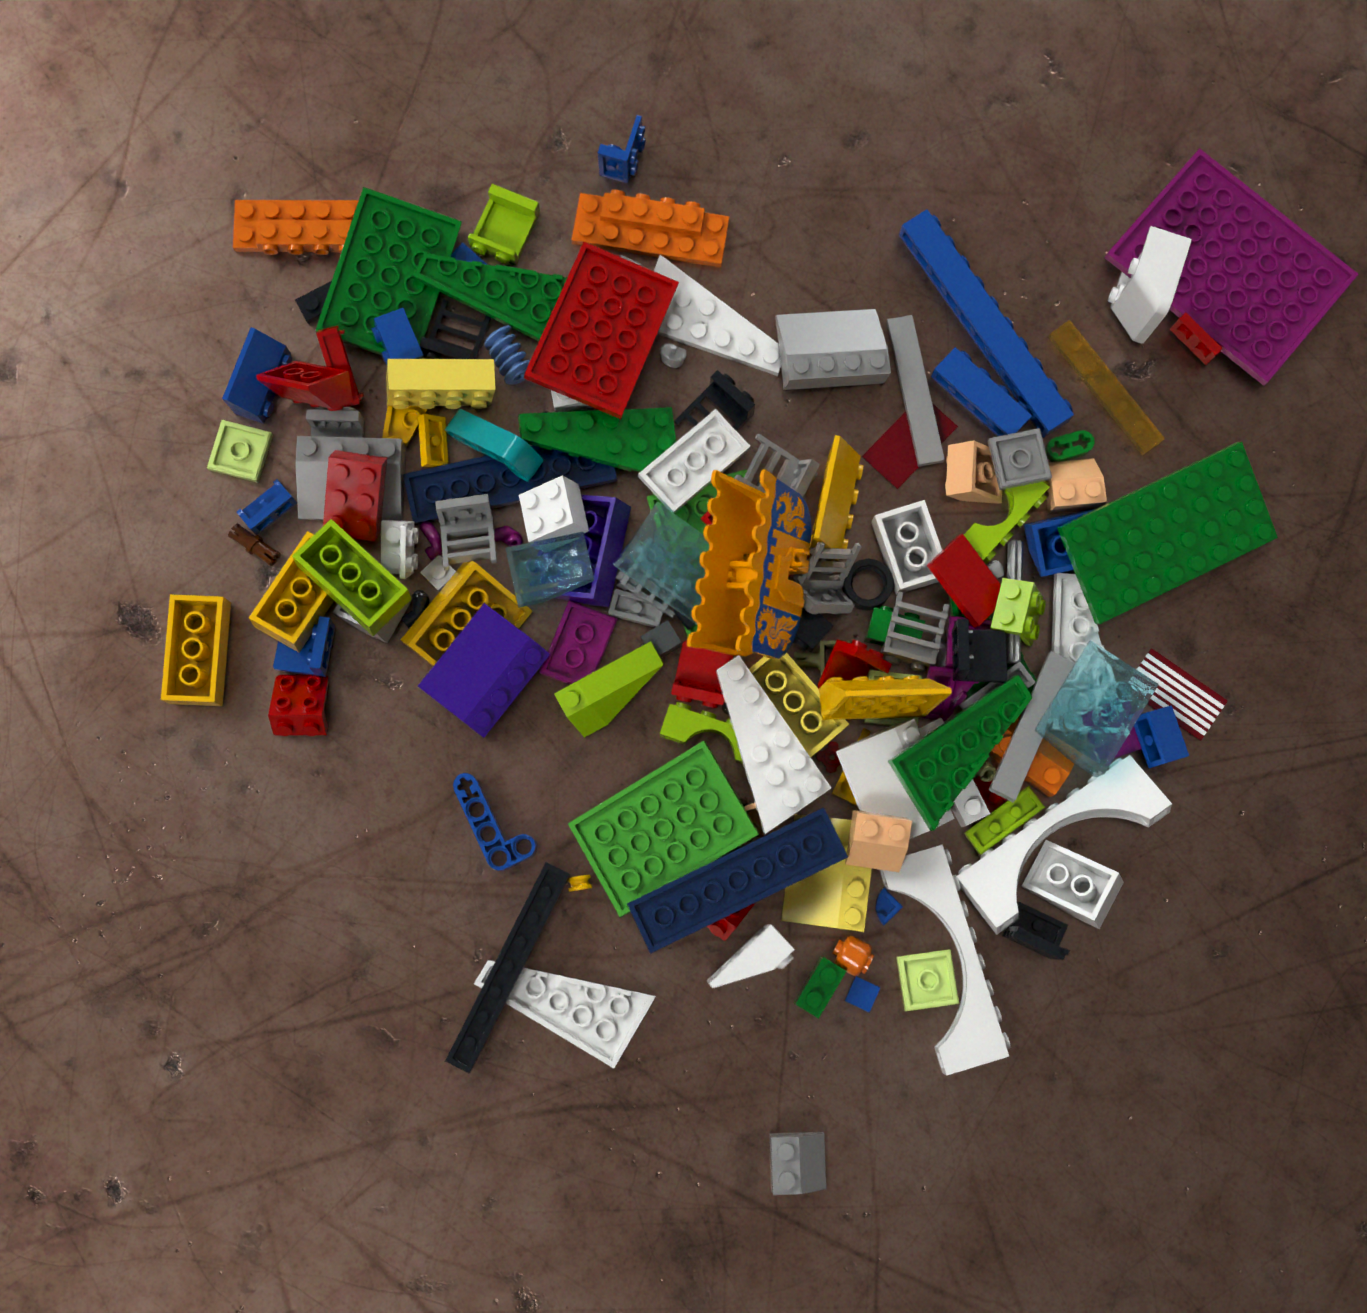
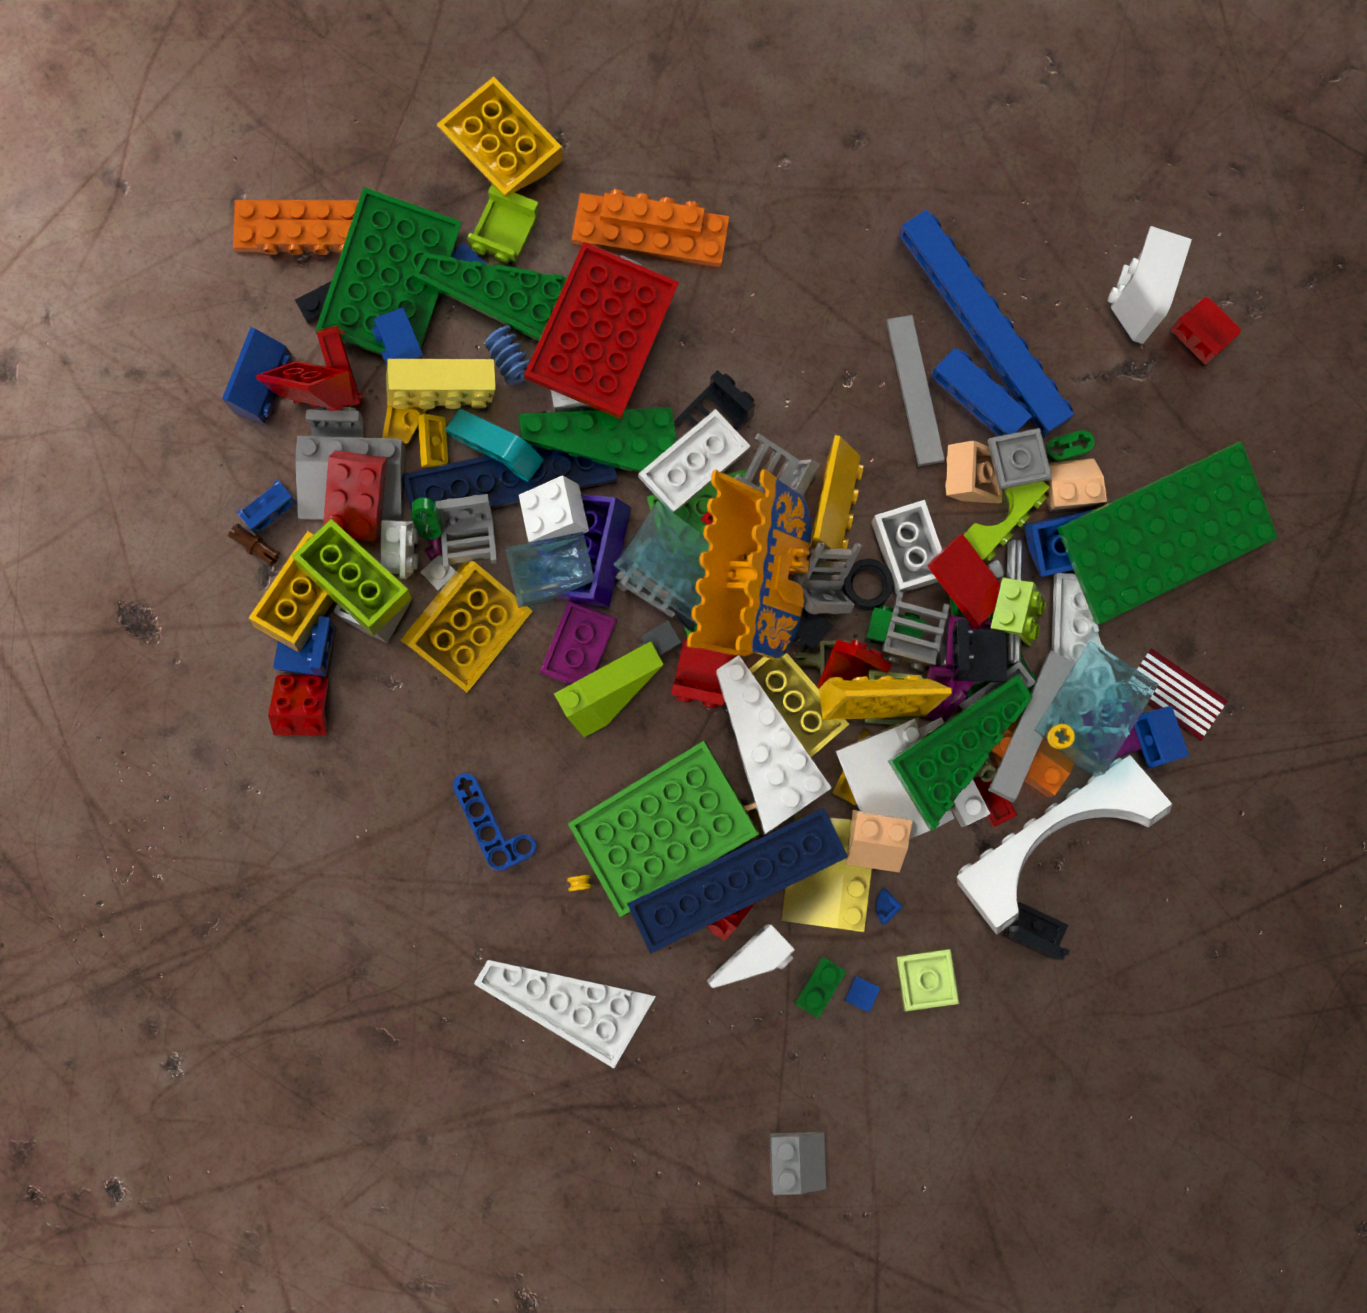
(196, 650): yellow brick -> none
(240, 451): yellowish green tile -> none
(420, 603): black arm -> none
(423, 520): none -> green beam
(439, 349): black plate -> none
(483, 670): dark purple slope -> none
(501, 138): none -> yellow slope
(507, 968): black plate -> none
(508, 536): magenta arm -> none
(620, 163): blue bracket -> none
(634, 609): light grey plate -> none
(672, 355): light grey piece -> none
(682, 725): lime arch -> none
(711, 325): white wing -> none
(824, 757): red plate -> none
(832, 349): light grey slope -> none
(853, 955): orange head -> none
(894, 451): dark red sticker -> none
(975, 1032): white arch -> none
(1004, 820): lime tile -> none
(1067, 732): none -> yellow bush
(1073, 883): white slope -> none
(1106, 387): clear yellow tile -> none
(1248, 270): magenta plate -> none

